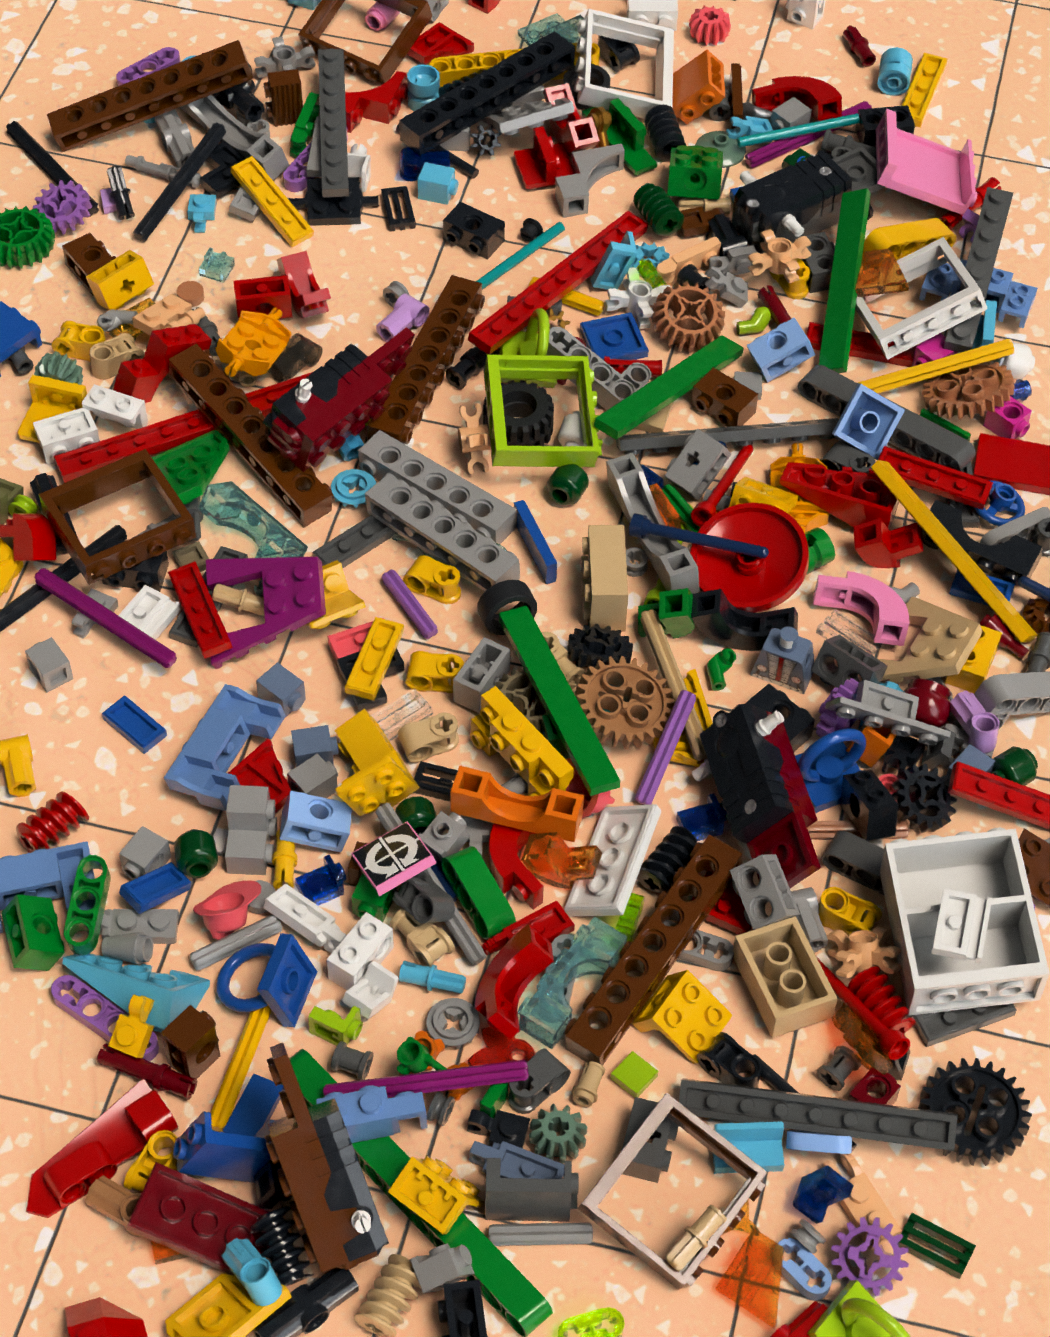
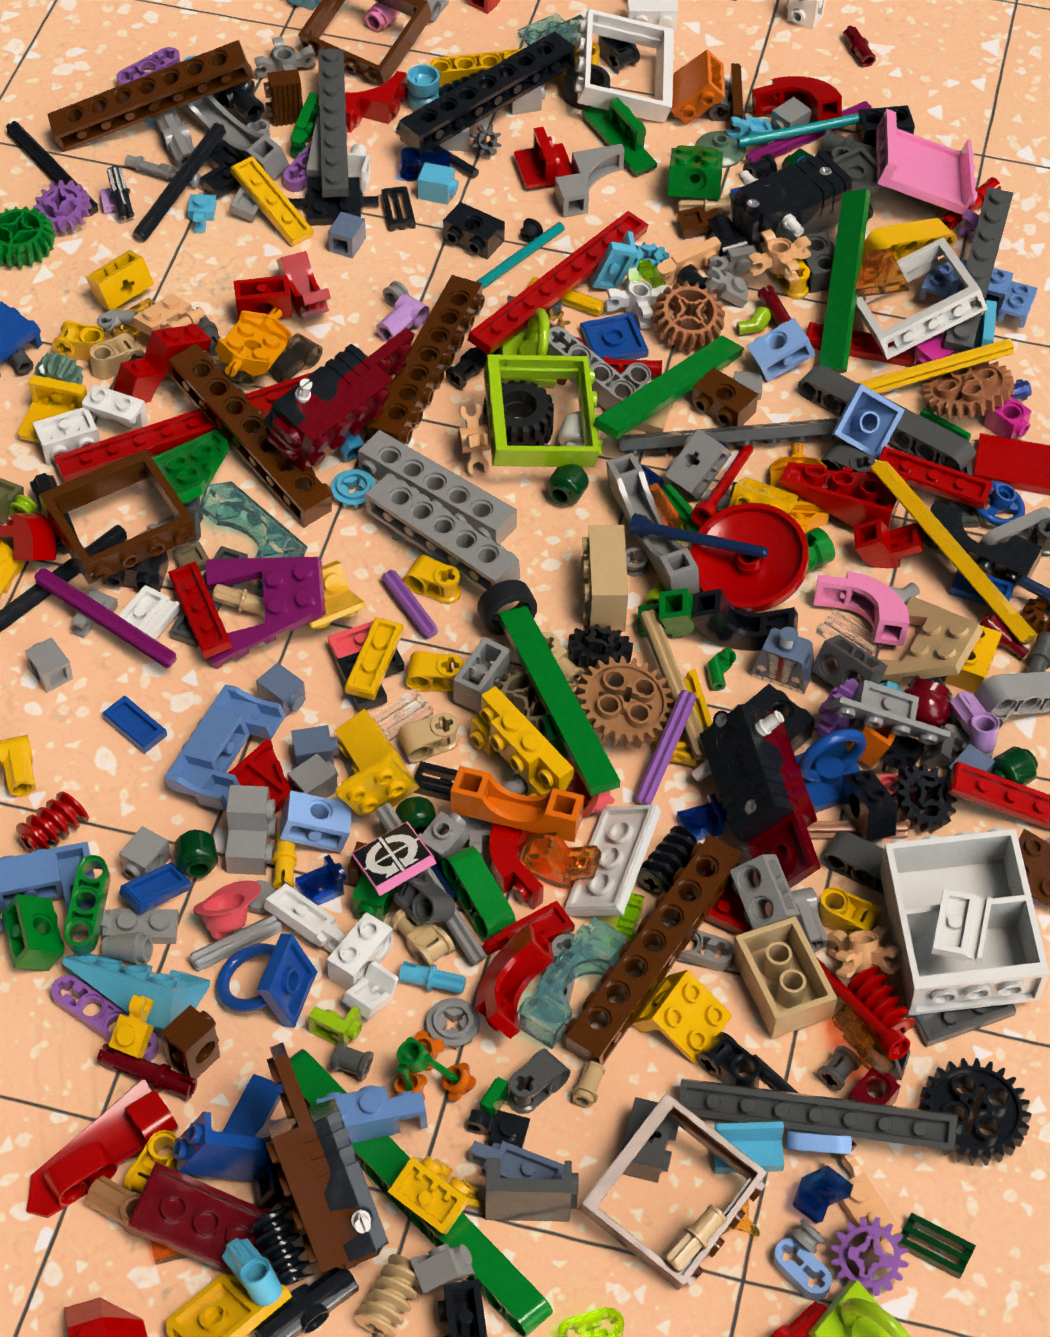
(85, 256): reddish brown brick -> none
(191, 292): nougat tile -> none
(216, 265): clear light blue tile -> none
(238, 1067): yellow axle -> none
(346, 235): none -> sand blue brick
(354, 542): dark grey tile -> none
(439, 42): red wing -> none
(440, 1079): magenta axle -> none
(441, 1108): dark grey bush -> none
(500, 1049): clear red plate -> none
(512, 117): light grey plate -> none
(536, 542): blue tile -> none
(540, 1234): light grey axle -> none
(570, 1130): sand green gear -> none
(572, 132): red arch -> none
(602, 120): pearl gold piece -> none
(634, 1074): lime tile -> none
(658, 209): dark green piece -> none
(663, 130): black piece -> none
(709, 25): coral gear -> none
(754, 111): flat silver arm -> none
(755, 1277): clear orange wing -> none
(762, 167): none -> black bush
(895, 71): medium azure wheel -> none
(924, 86): yellow tile -> none
(1020, 362): white head -> none

